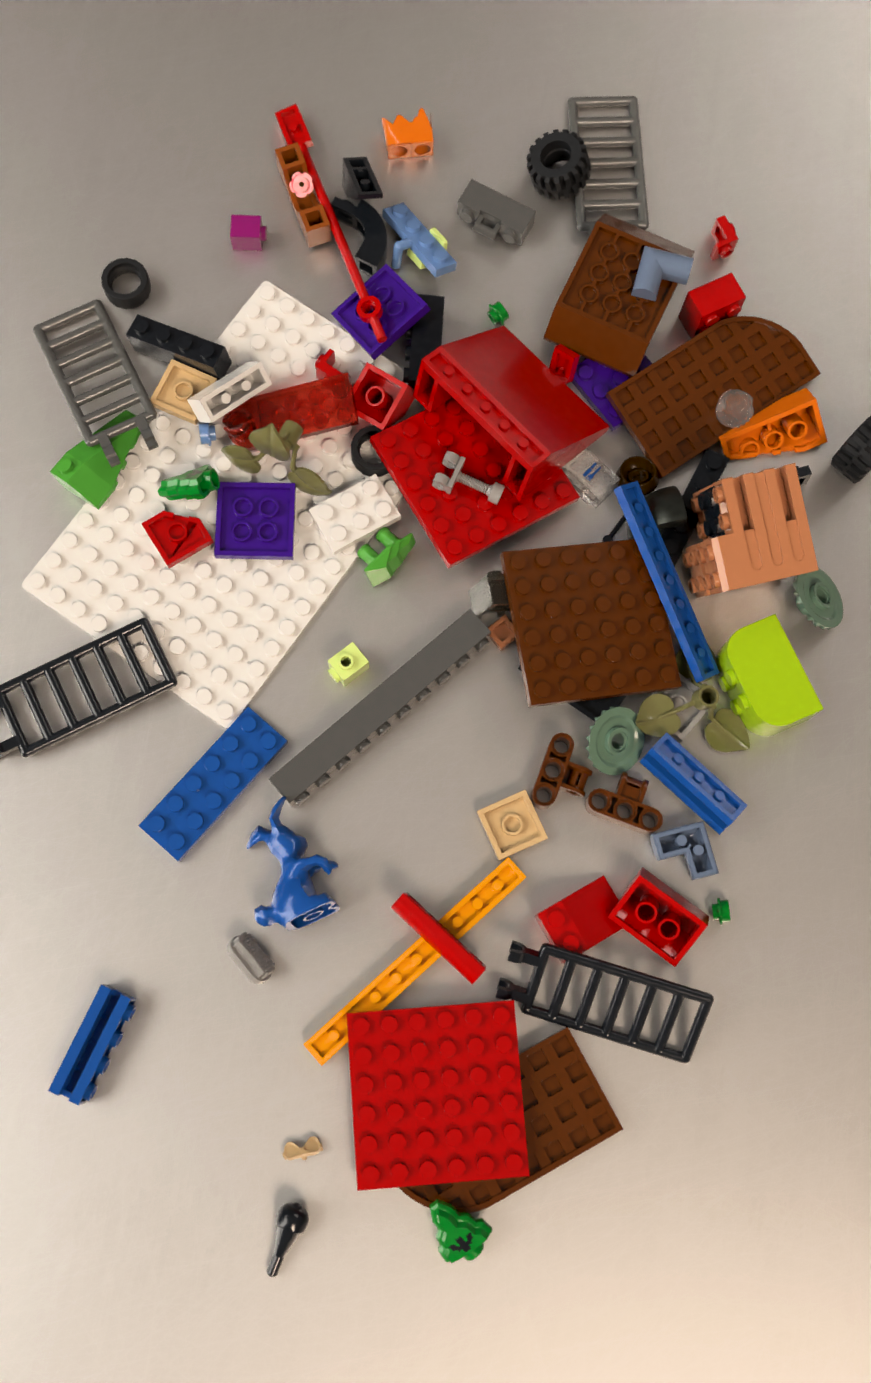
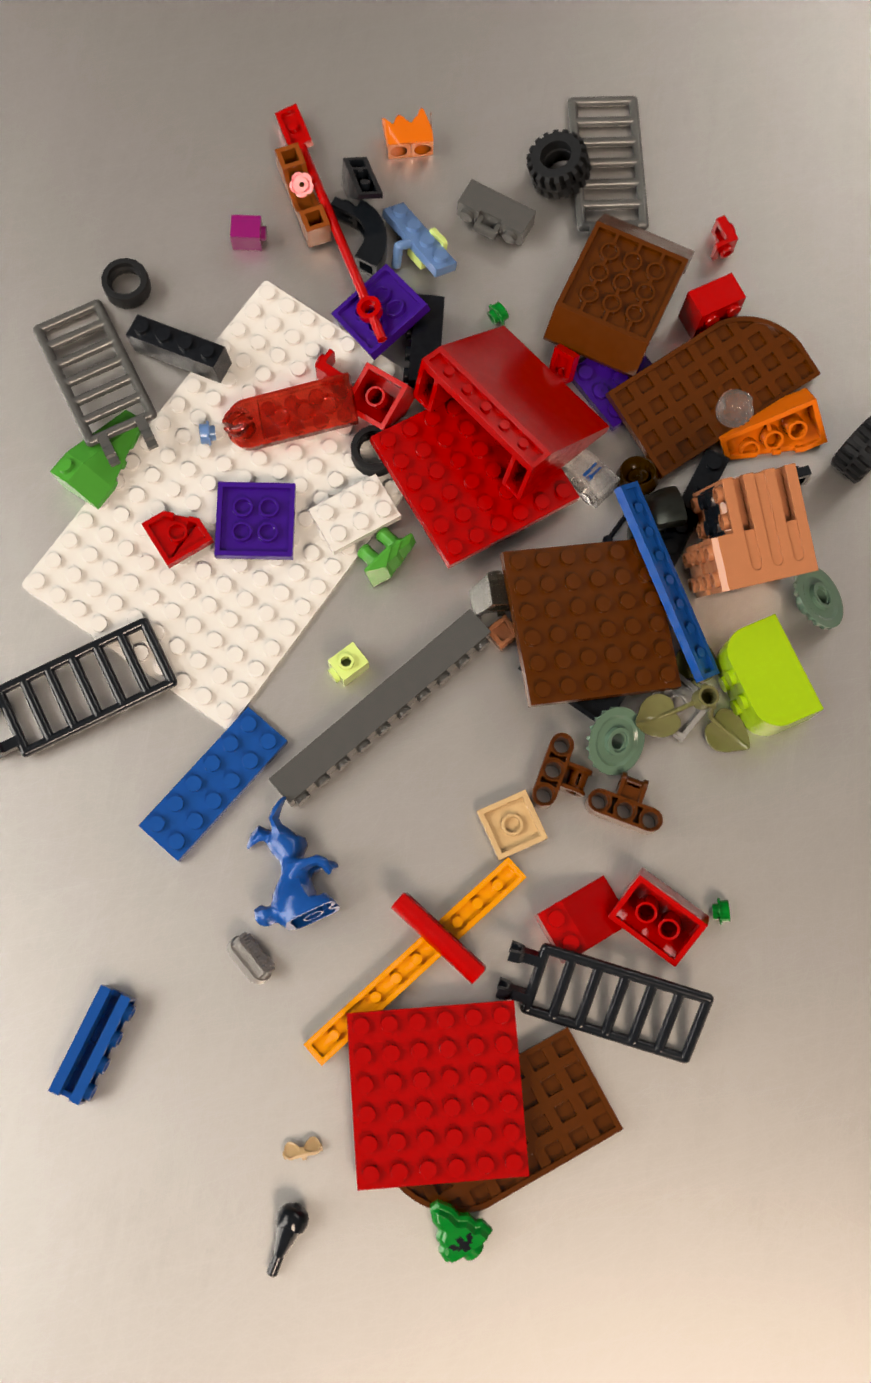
(177, 386): tan plate -> none
(190, 485): green rock -> none
(229, 392): white brick -> none
(277, 445): olive plant -> none
(454, 461): light grey bar -> none
(659, 265): sand blue brick -> none
(690, 841): sand blue brick -> none
(693, 783): blue brick -> none

